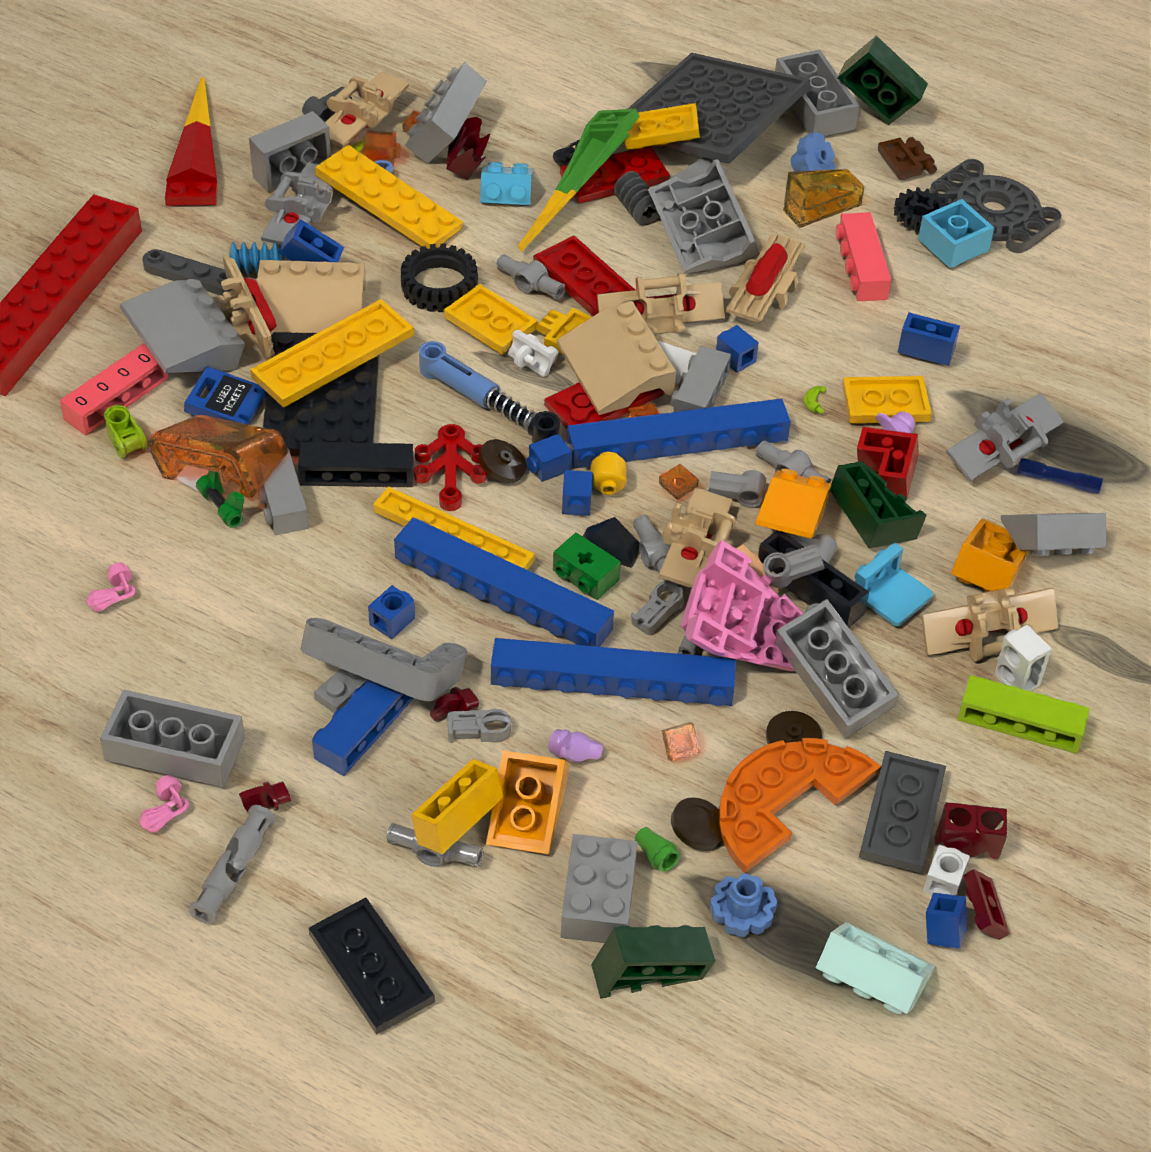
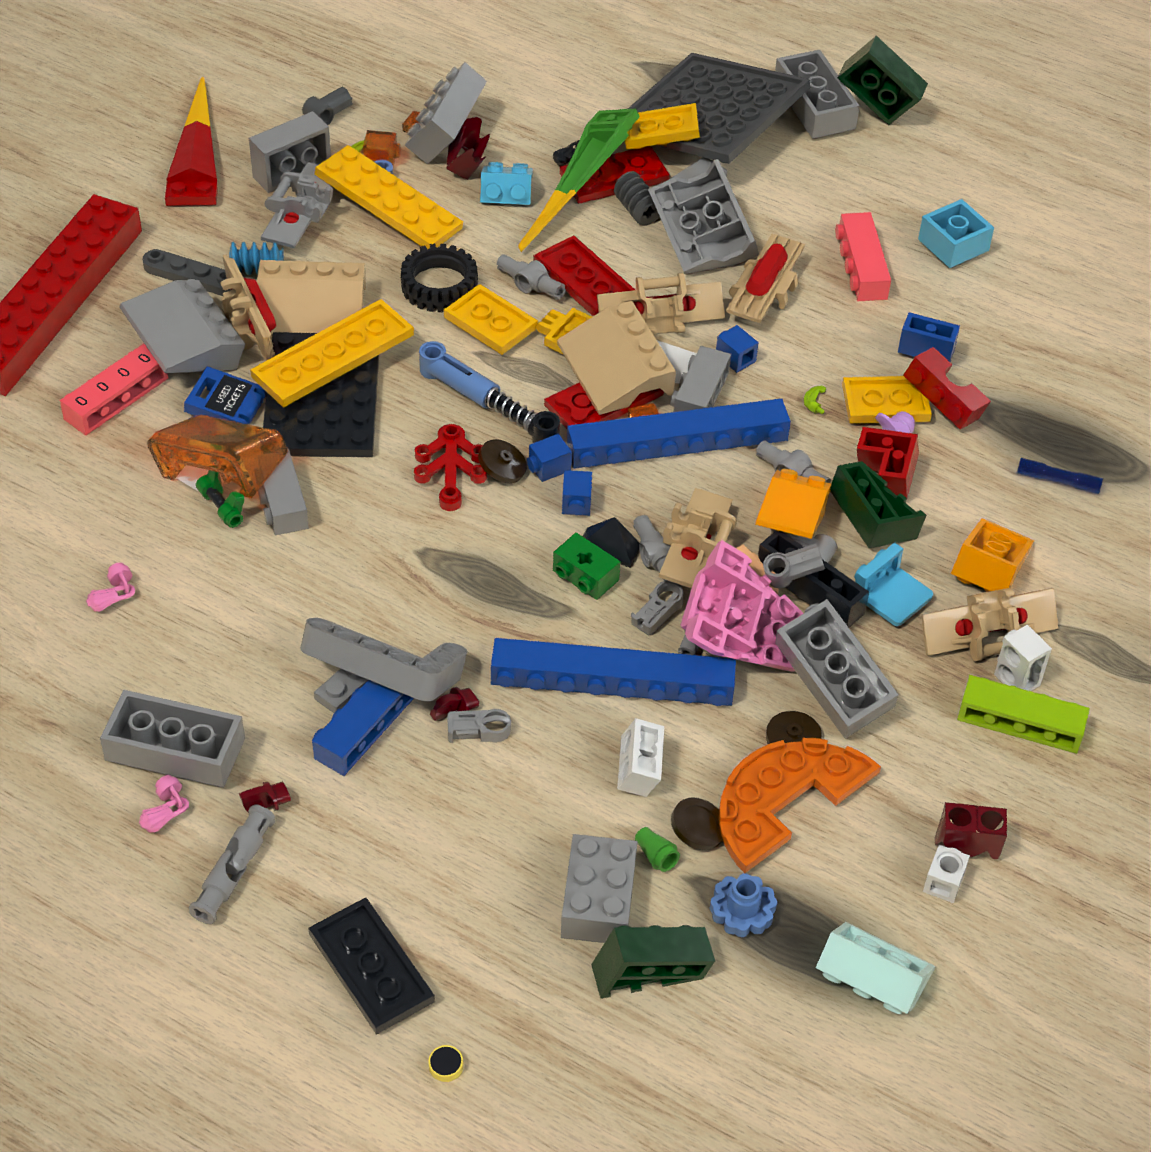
(123, 431): lime piece -> none
(309, 244): blue brick -> none
(355, 116): tan piece -> none
(356, 464): black brick -> none
(391, 612): blue brick -> none
(402, 508): yellow plate -> none
(445, 1063): none -> black tile
(457, 806): yellow brick -> none
(457, 852): light grey pin -> none
(503, 584): blue brick -> none
(530, 802): light orange slope -> none
(531, 353): white hips -> none
(574, 746): lavender animal -> none
(608, 472): yellow head -> none
(640, 757): none -> white brick
(678, 481): clear orange plate -> none
(681, 741): clear orange plate -> none
(746, 487): light grey piece -> none
(813, 154): medium blue plant -> none
(820, 195): clear yellow wedge -> none
(903, 812): dark grey plate -> none
(906, 158): reddish brown plate -> none
(914, 205): black gear -> none
(946, 920): blue brick -> none
(958, 403): none -> red arch
(986, 904): dark red plate -> none
(1002, 433): light grey piece -> none
(1020, 204): dark grey piece -> none
(1057, 532): light grey slope -> none

